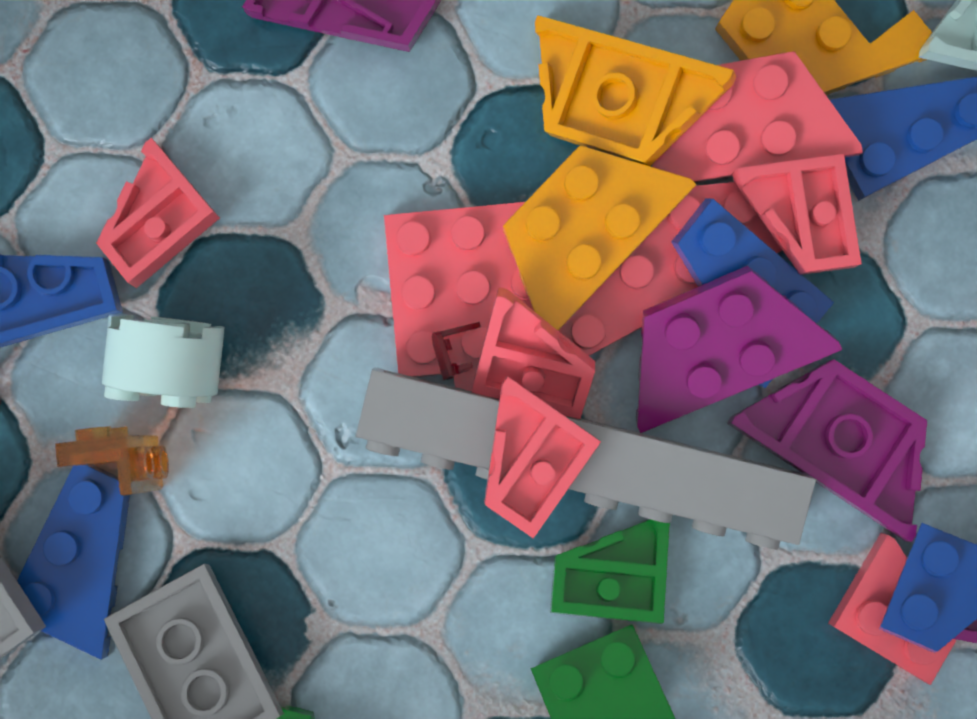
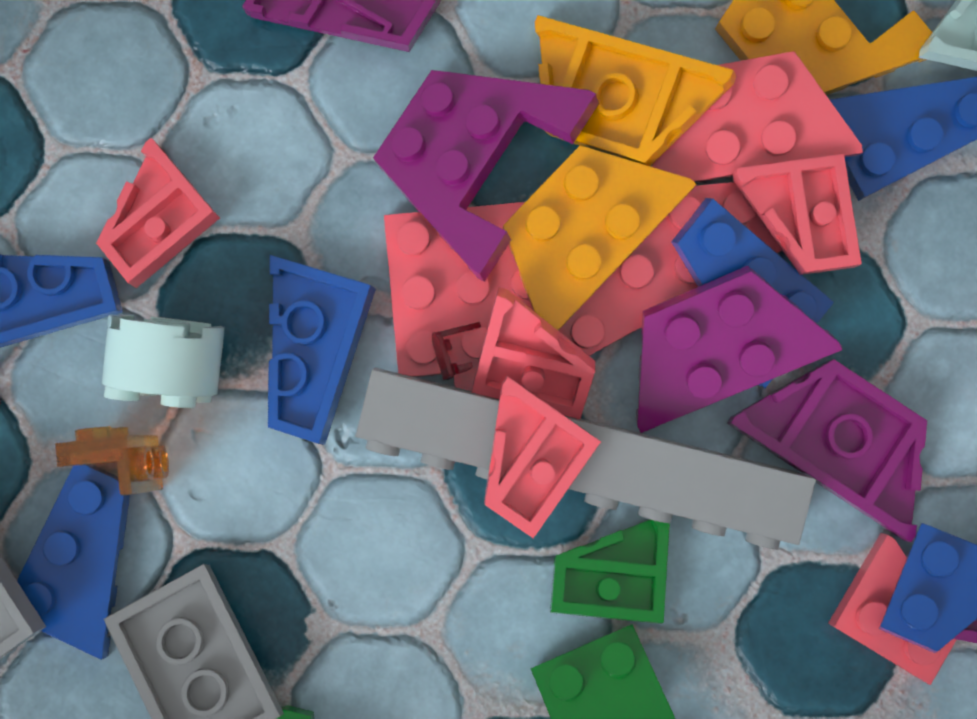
(314, 341): none -> blue wing
(455, 138): none -> magenta wing

